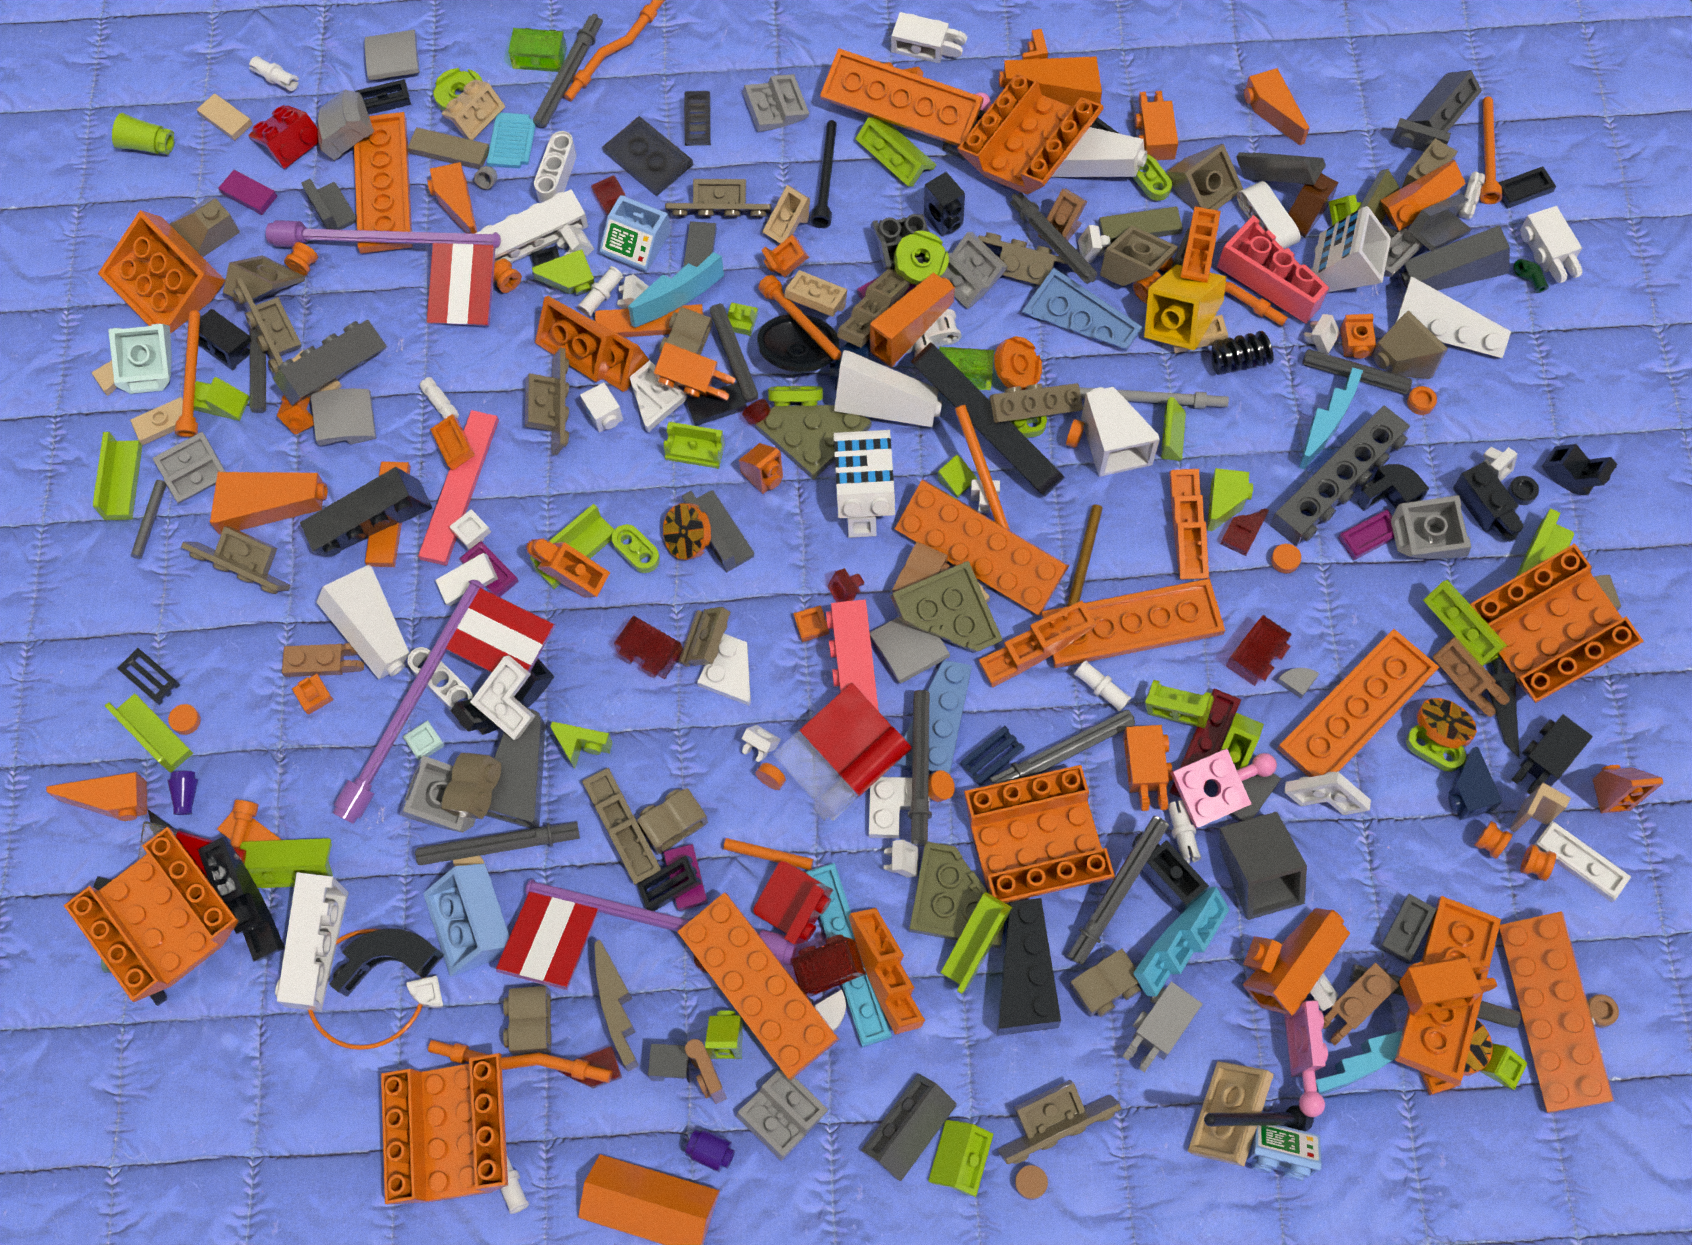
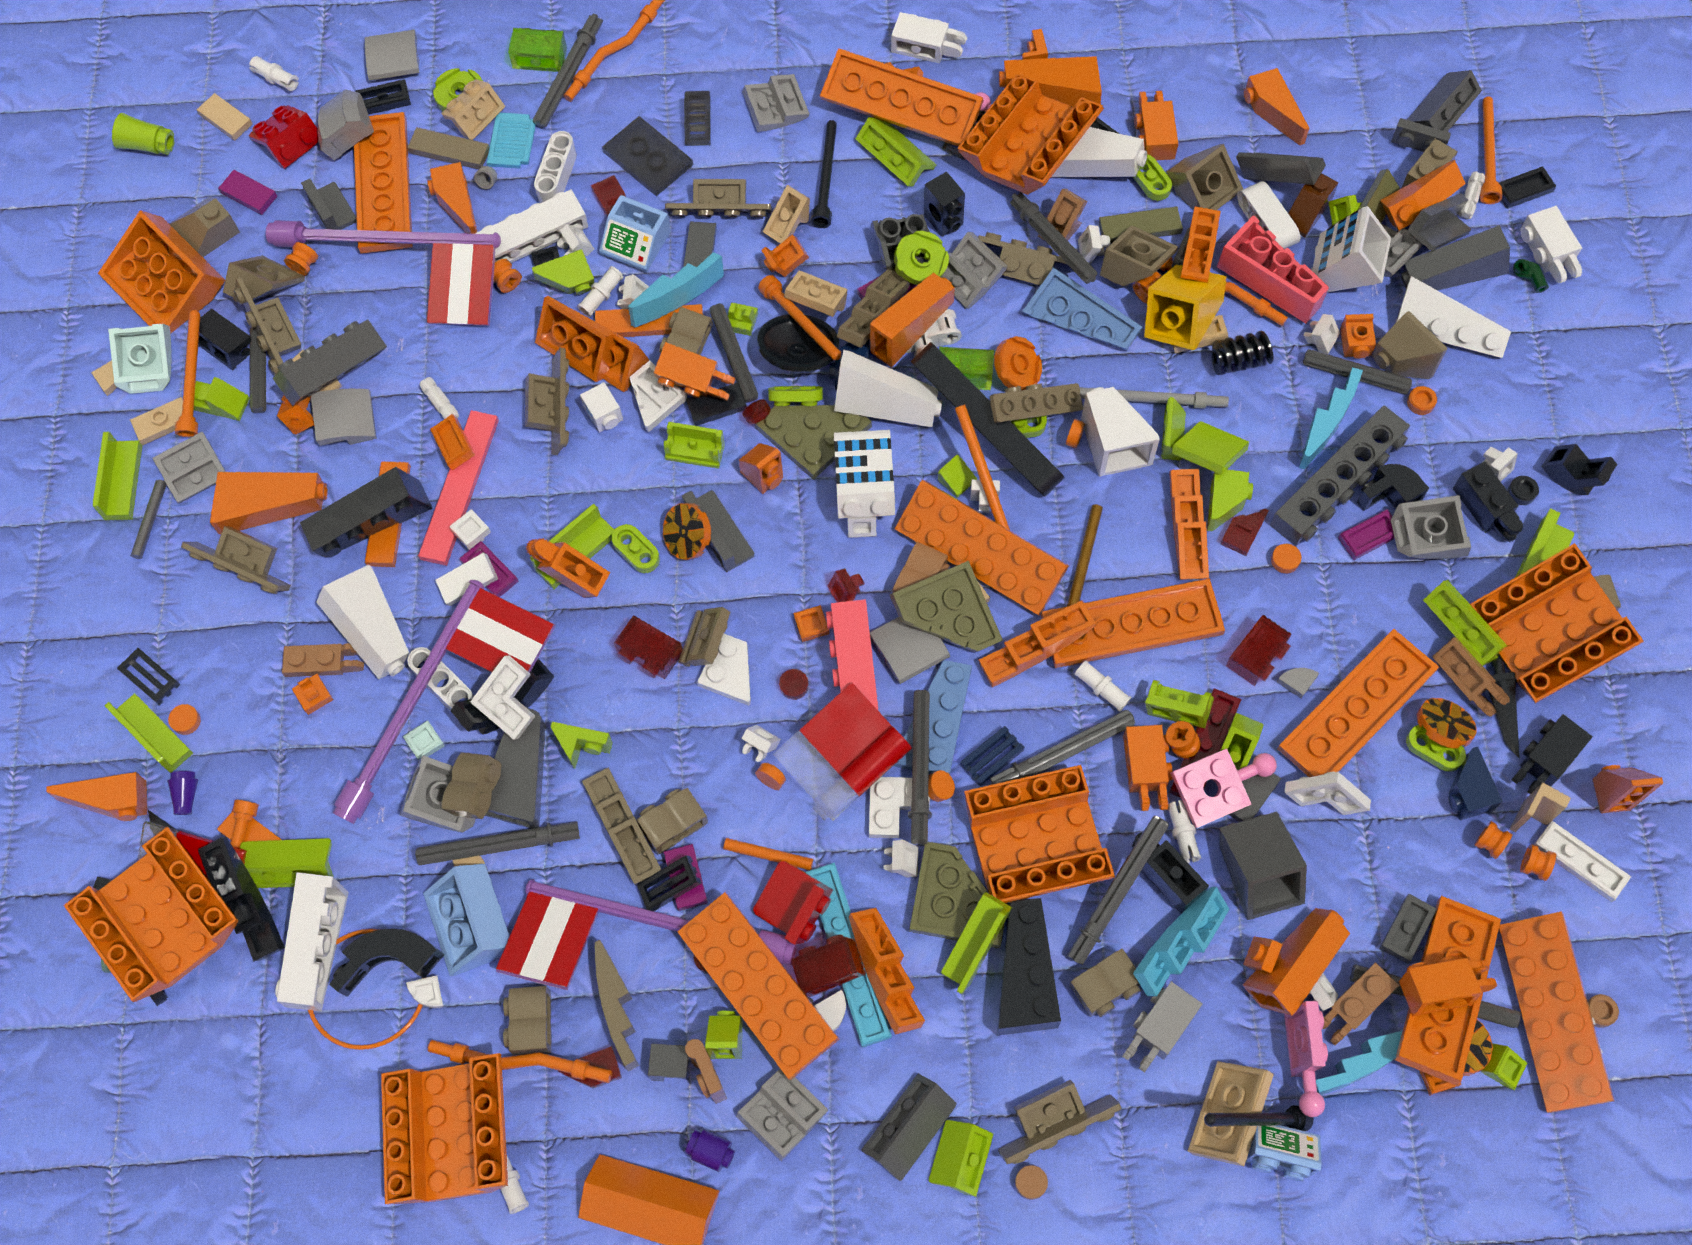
(793, 684): none -> clear red tile
(1182, 746): none -> orange wheel
(1210, 447): none -> lime tile

